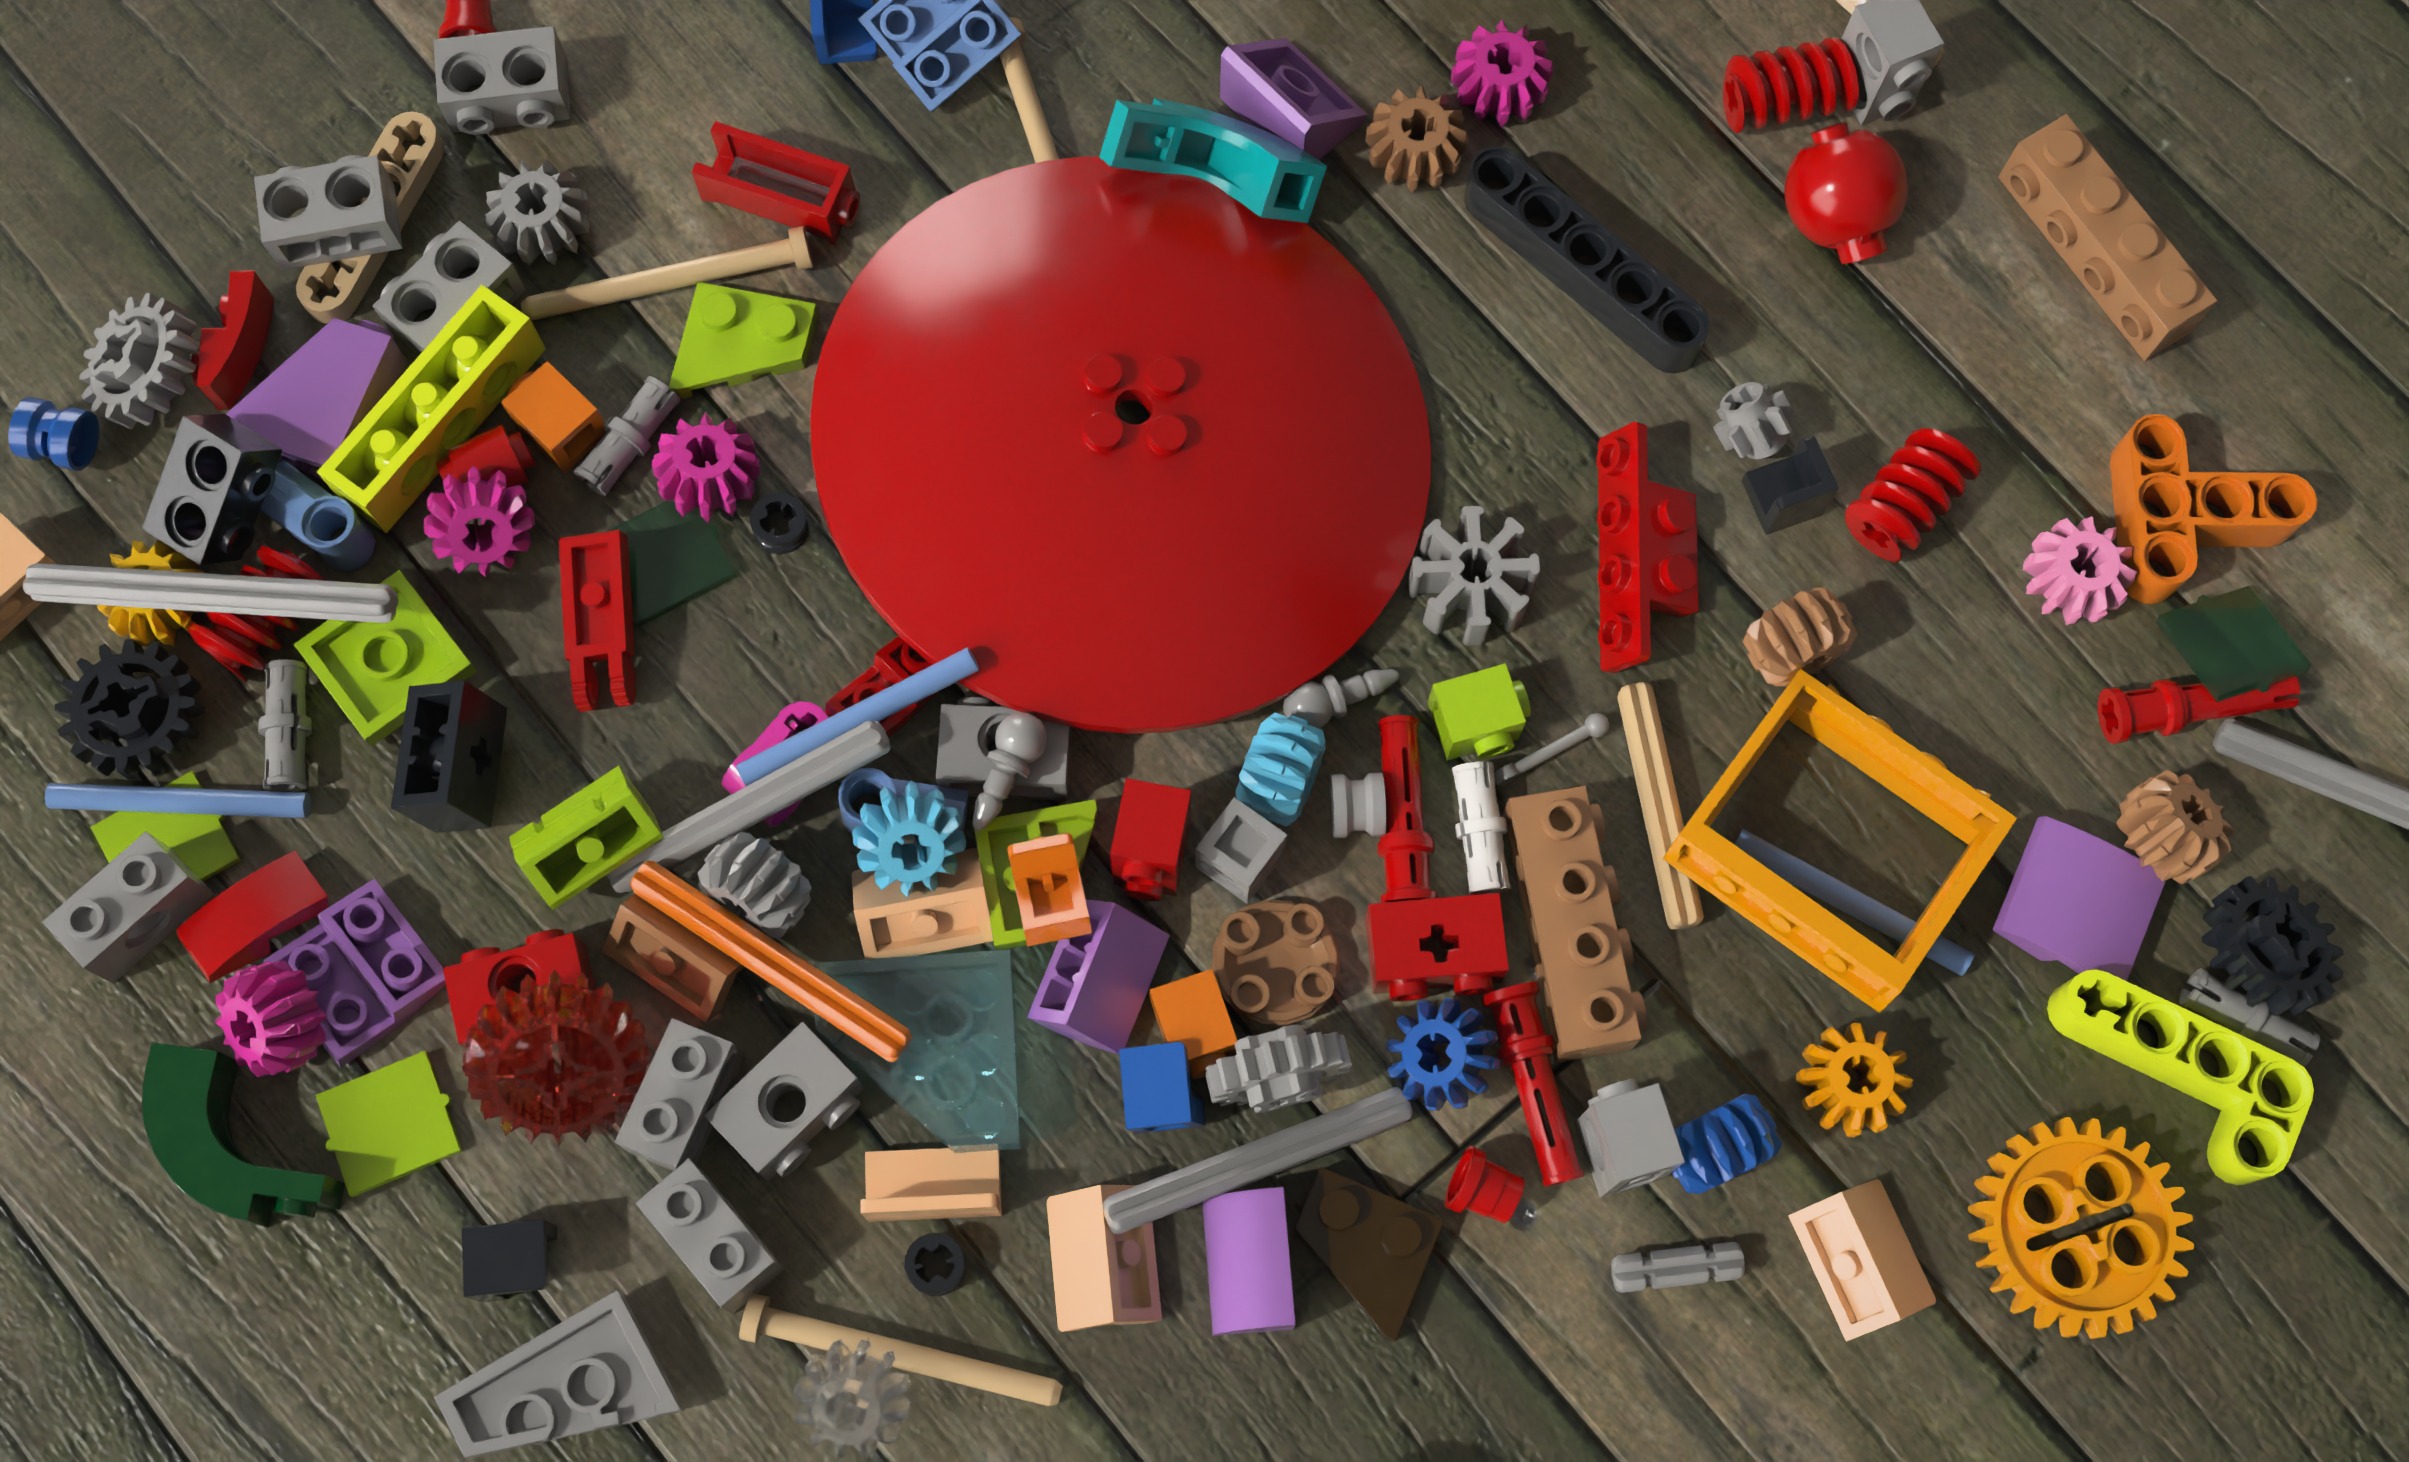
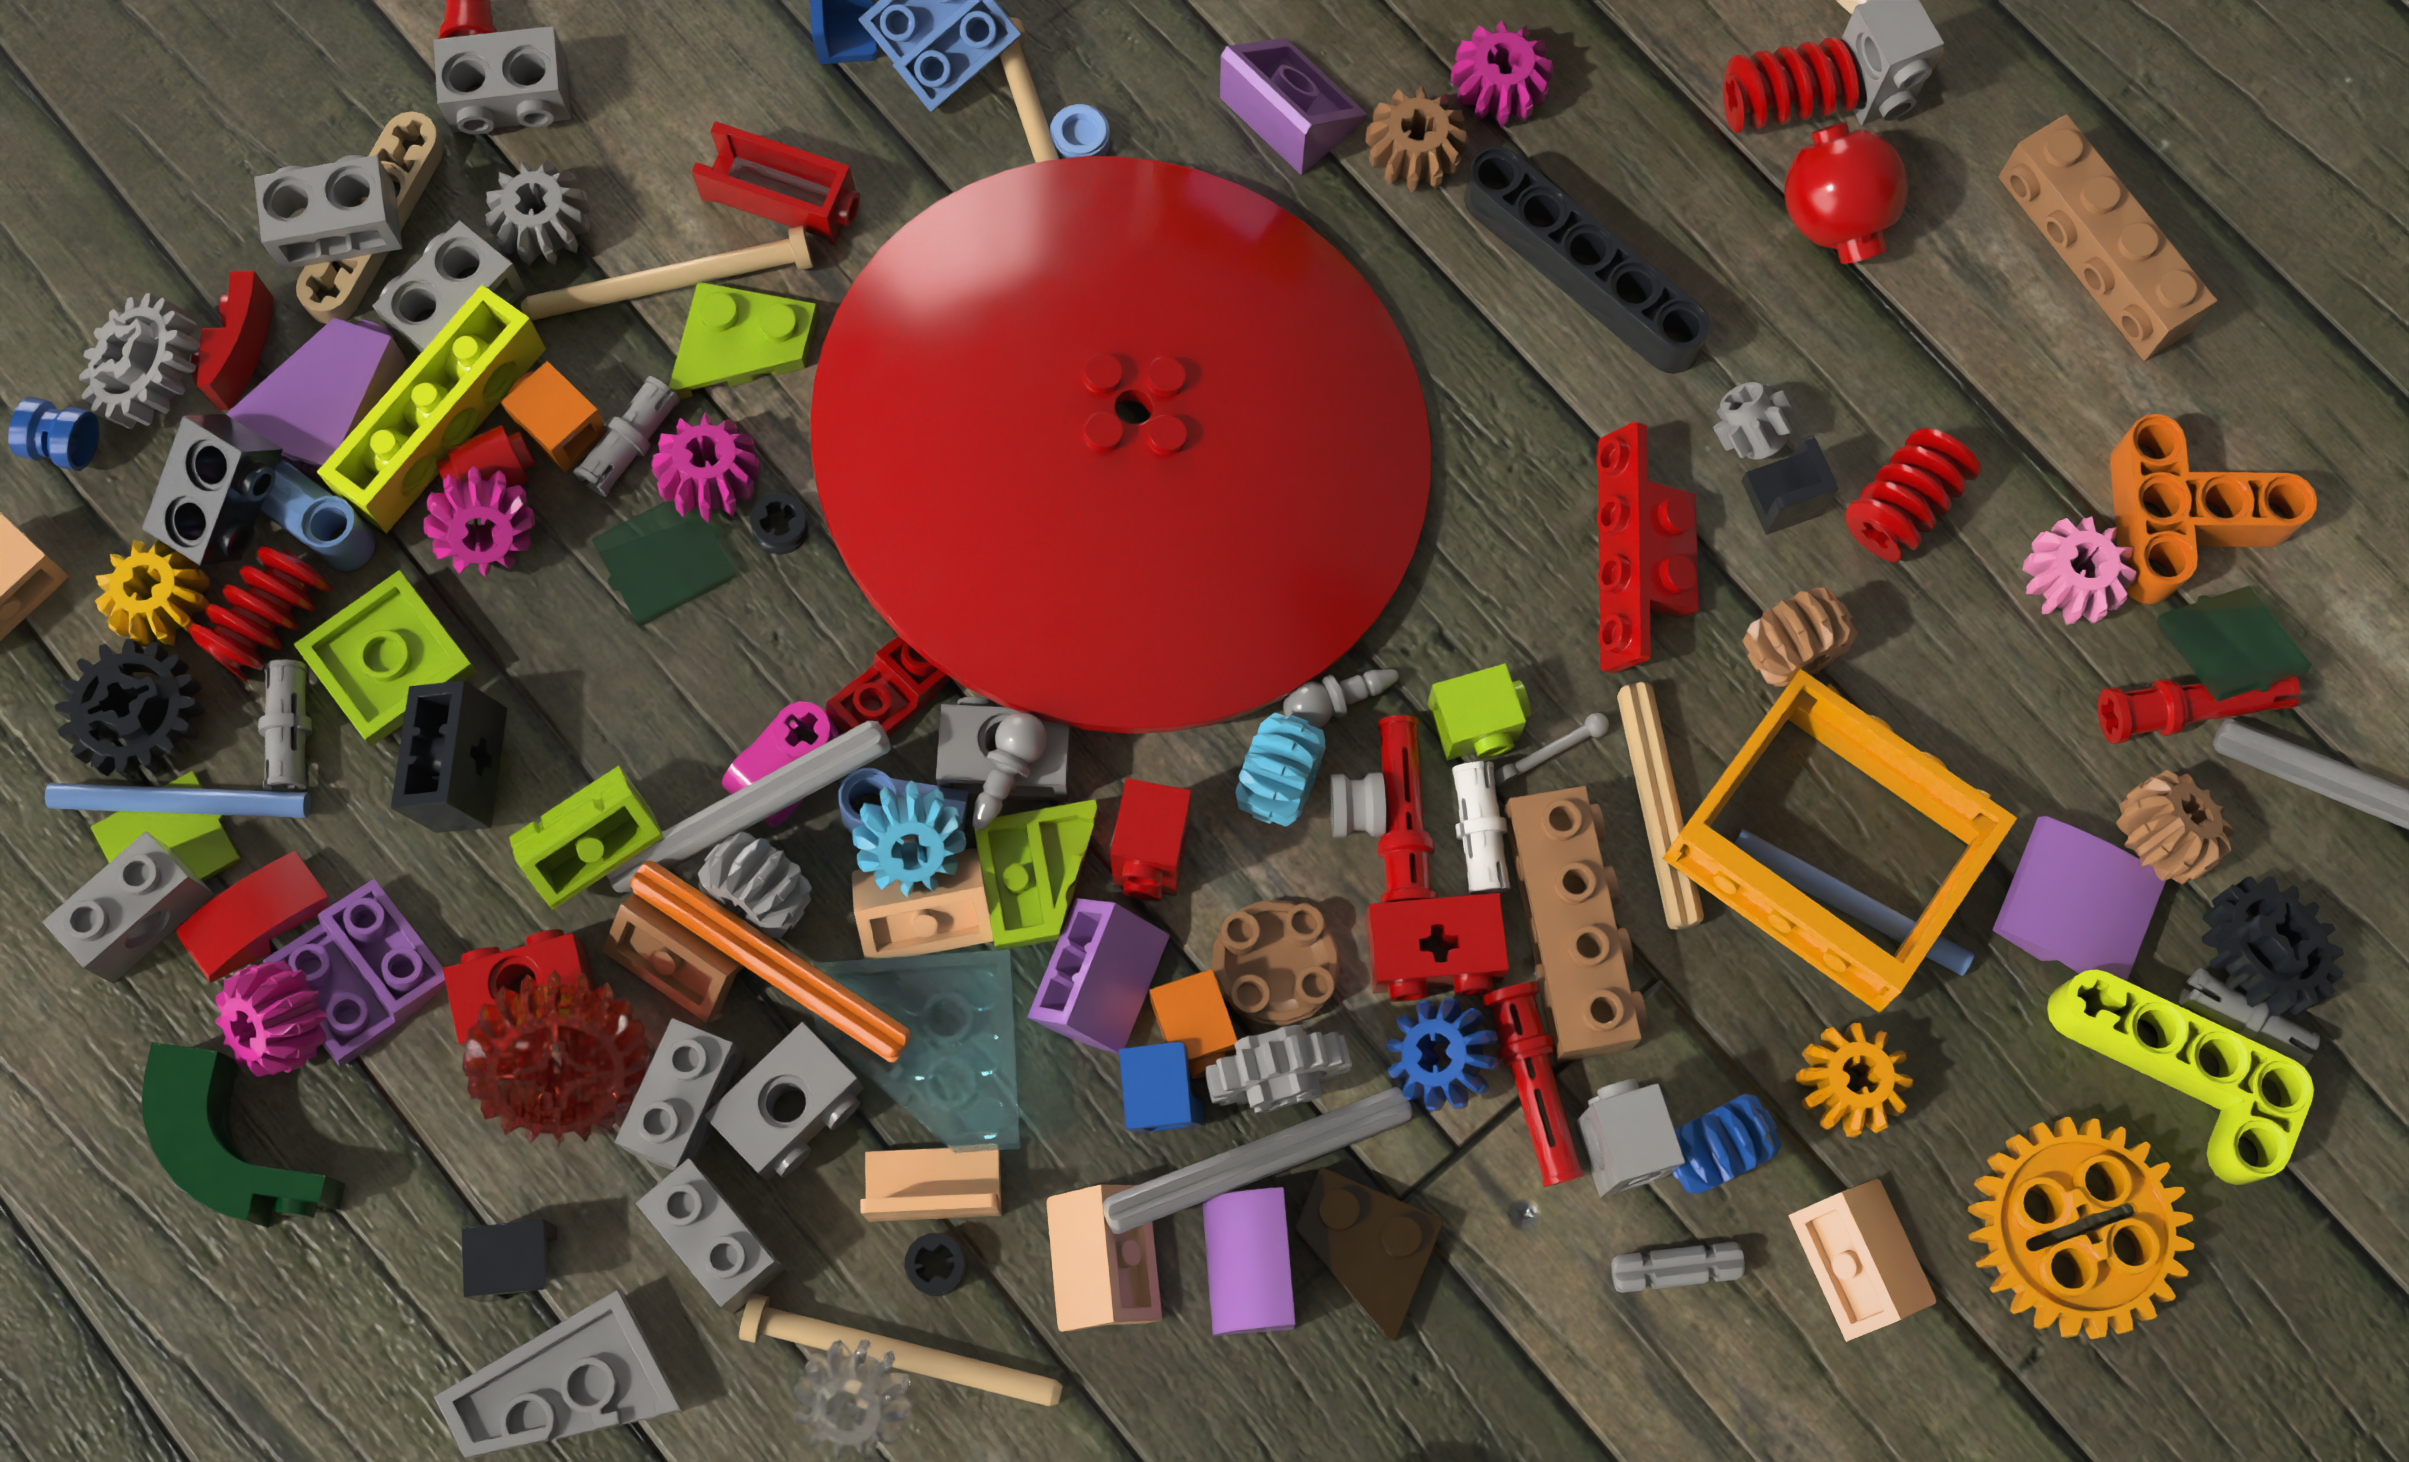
(211, 592): light grey axle -> none
(389, 1123): lime piece -> none
(598, 615): red hinge -> none
(870, 709): medium blue bar -> none
(1049, 889): orange bracket -> none
(1080, 132): none -> light blue tile
(1240, 159): teal arch -> none
(1240, 850): light grey brick -> none
(1483, 1187): red piece -> none
(1499, 583): light grey gear -> none

